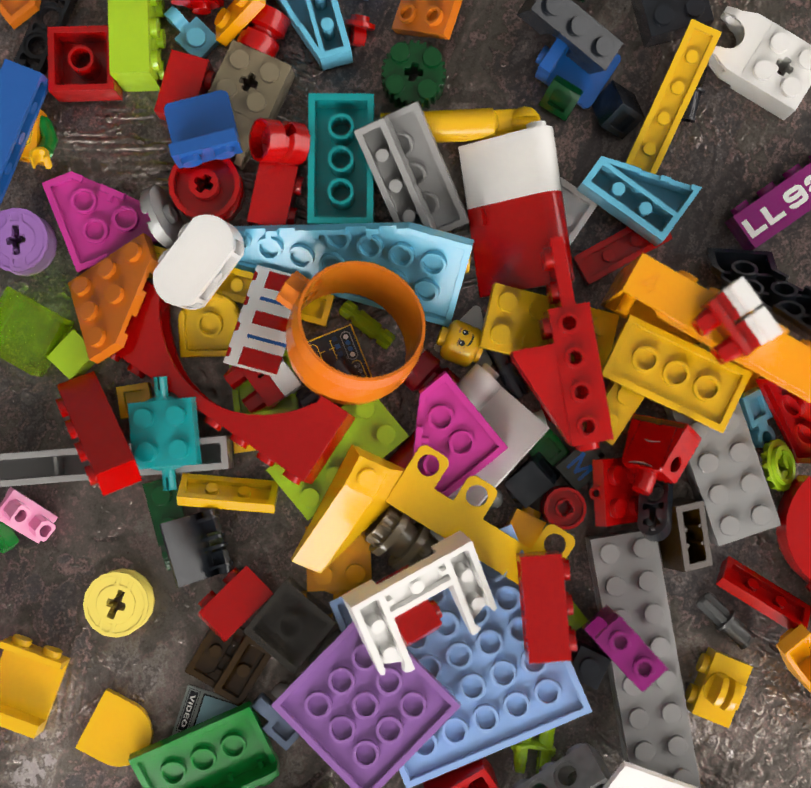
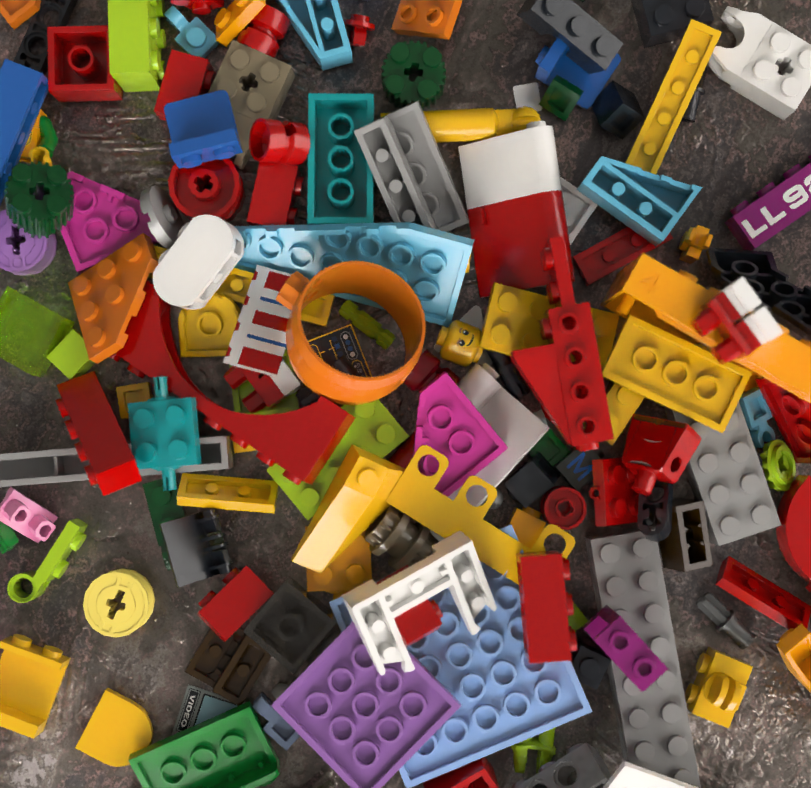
(39, 198): none -> dark green brick
(53, 565): none -> lime plate
(527, 95): none -> white sticker
(693, 243): none -> light orange plate

